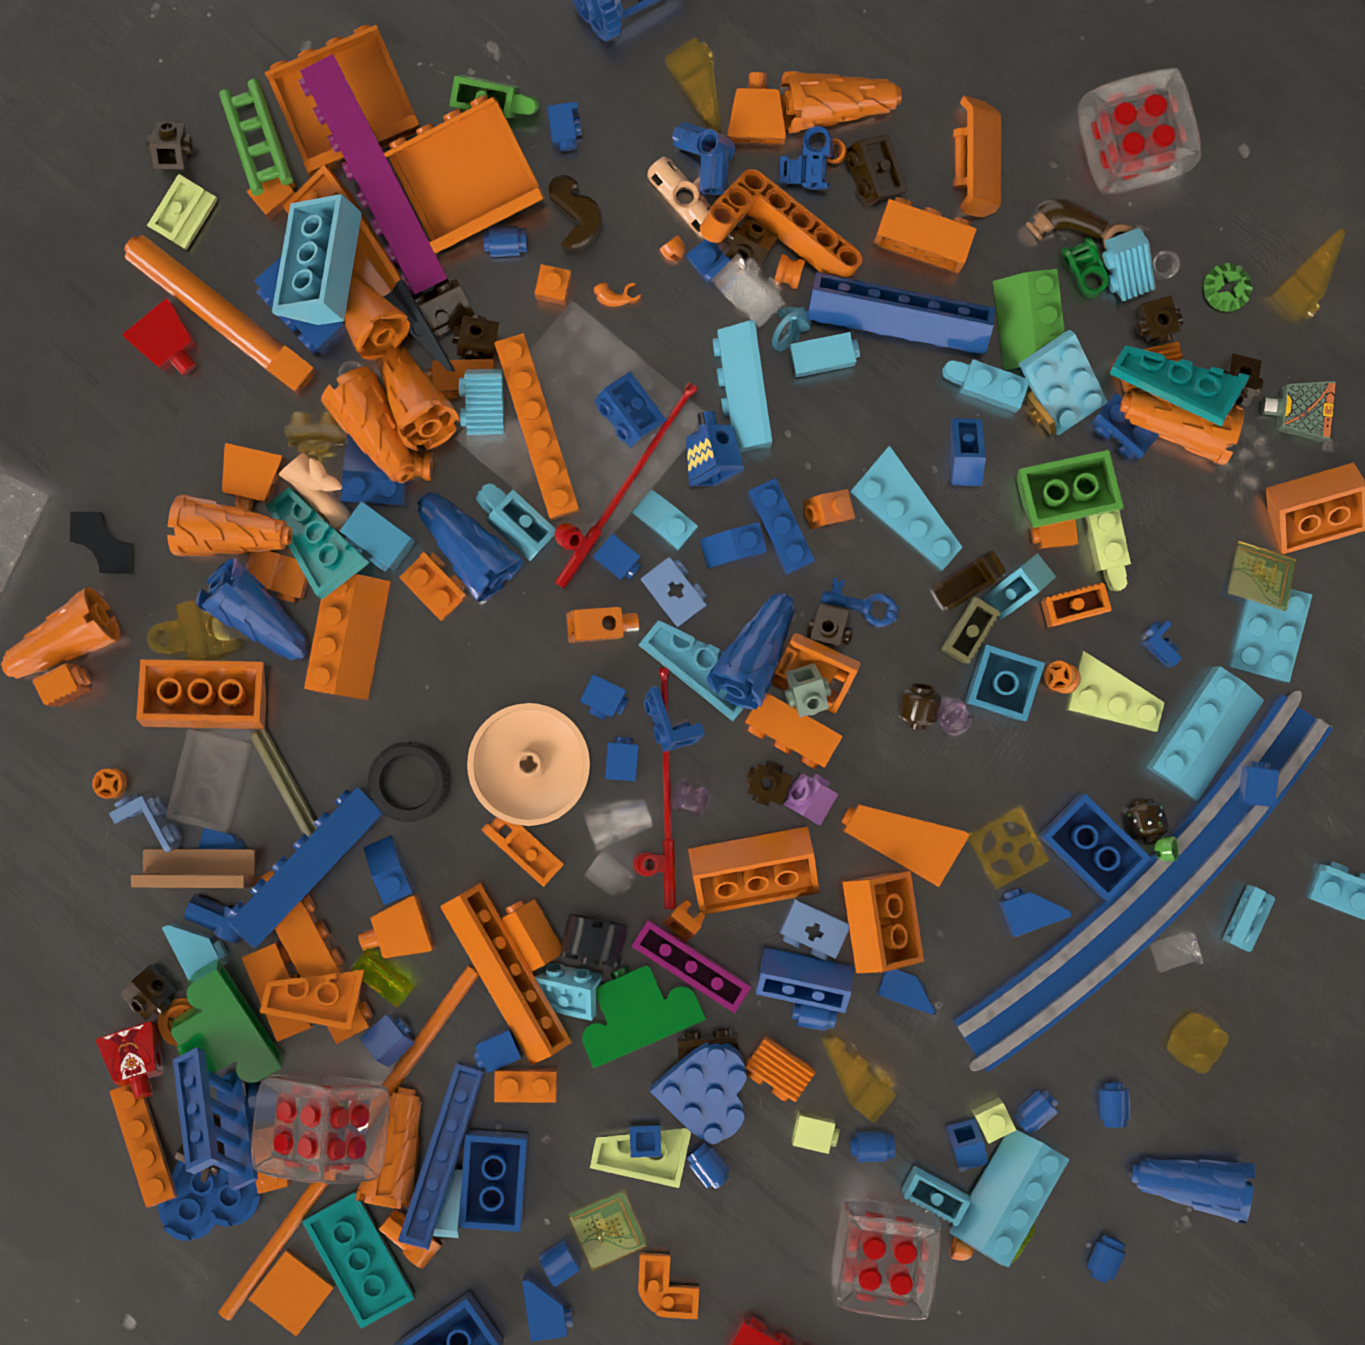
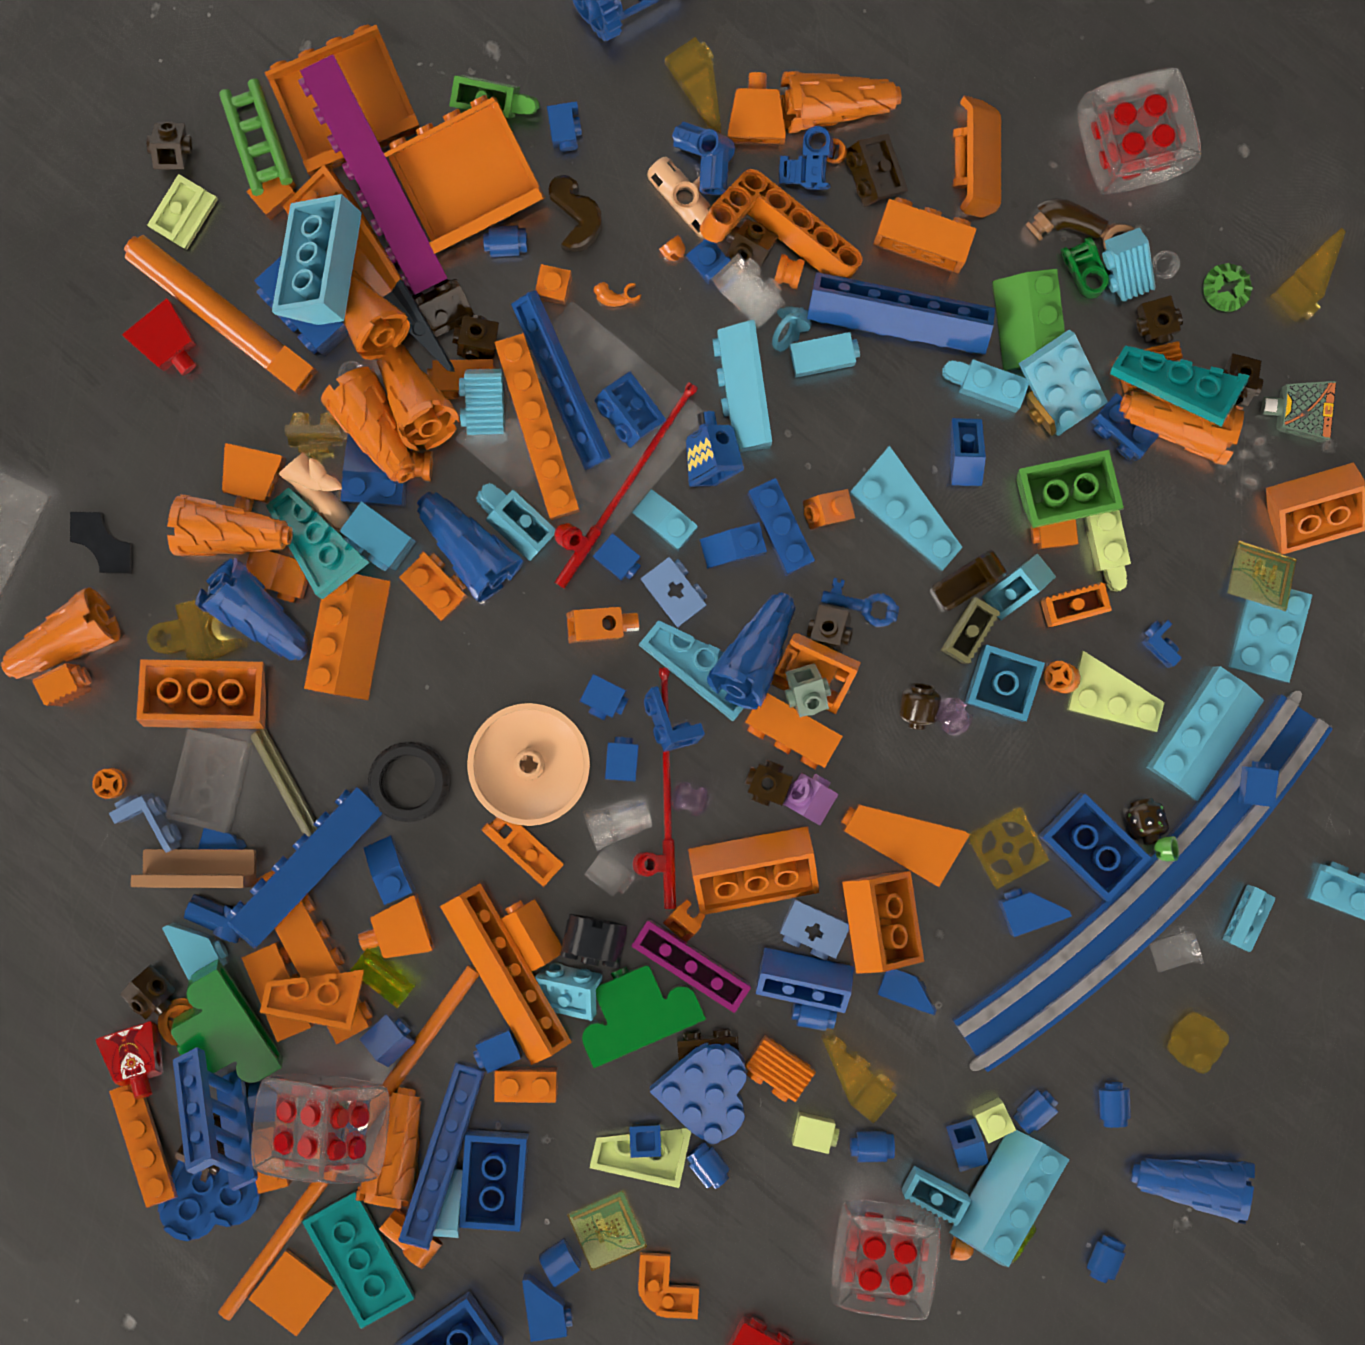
(560, 380): none -> blue tile

